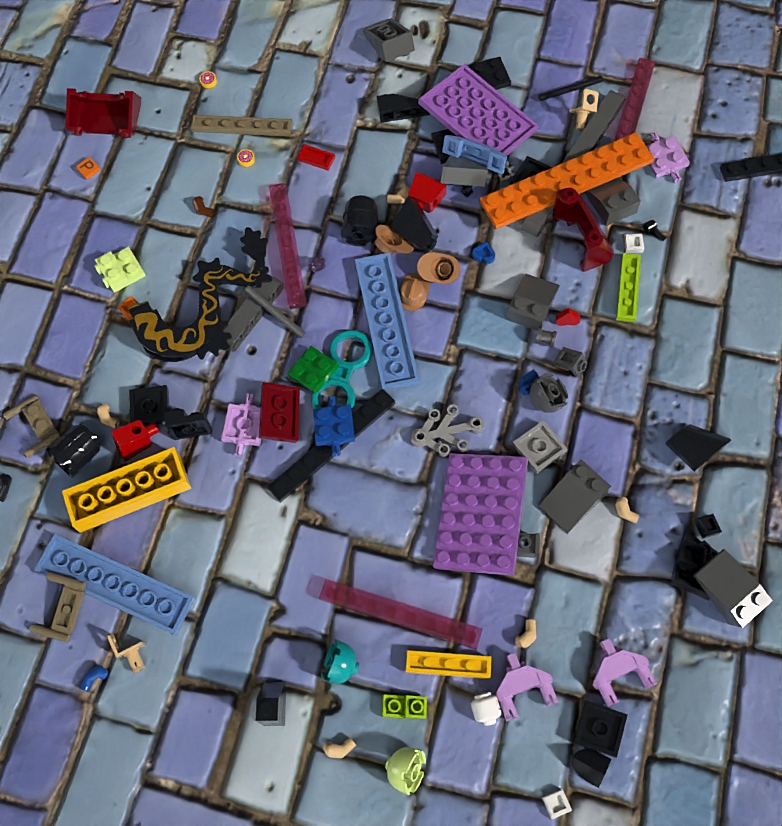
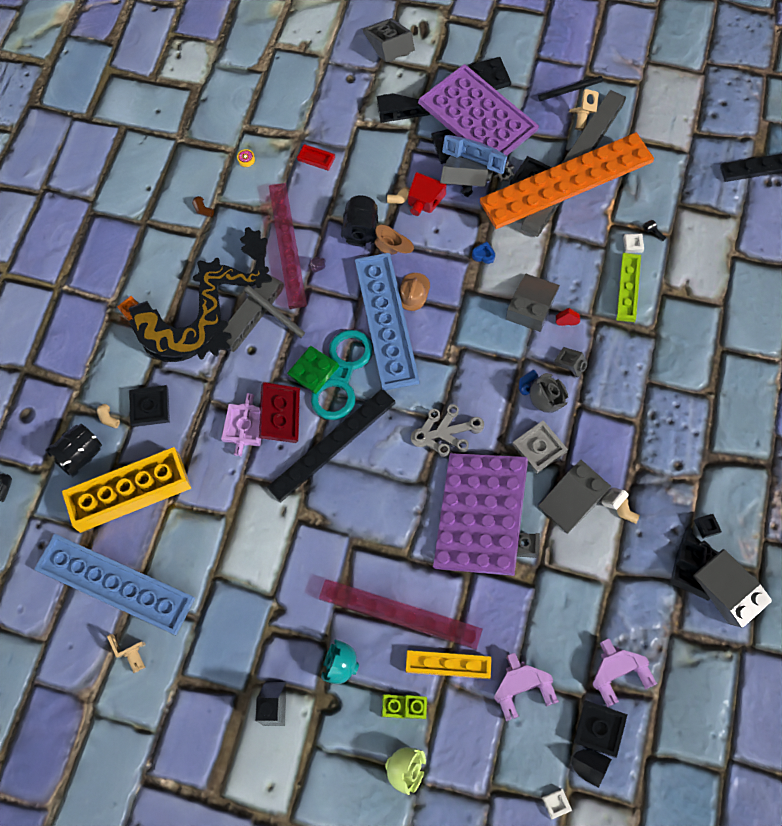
(39, 421): dark tan plate -> none
(67, 609): dark tan plate -> none
(88, 168): orange tile -> none
(91, 675): blue arm -> none
(102, 113): dark red windscreen -> none
(119, 269): yellowish green plate -> none
(133, 438): red torso -> none
(185, 426): black plate -> none
(208, 79): tile -> none
(241, 125): dark tan tile -> none
(333, 425): blue plate -> none
(338, 751): tan arm -> none
(414, 225): black slope -> none
(438, 268): medium nougat piece -> none
(486, 708): white head -> none
(527, 637): tan arm -> none
(545, 337): dark grey bush -> none
(574, 210): dark red windscreen -> none
(613, 200): dark grey slope -> none
(614, 498): none -> white tile
(635, 98): clear pink plate -> none
(667, 157): lavender plate -> none
(696, 445): black slope -> none

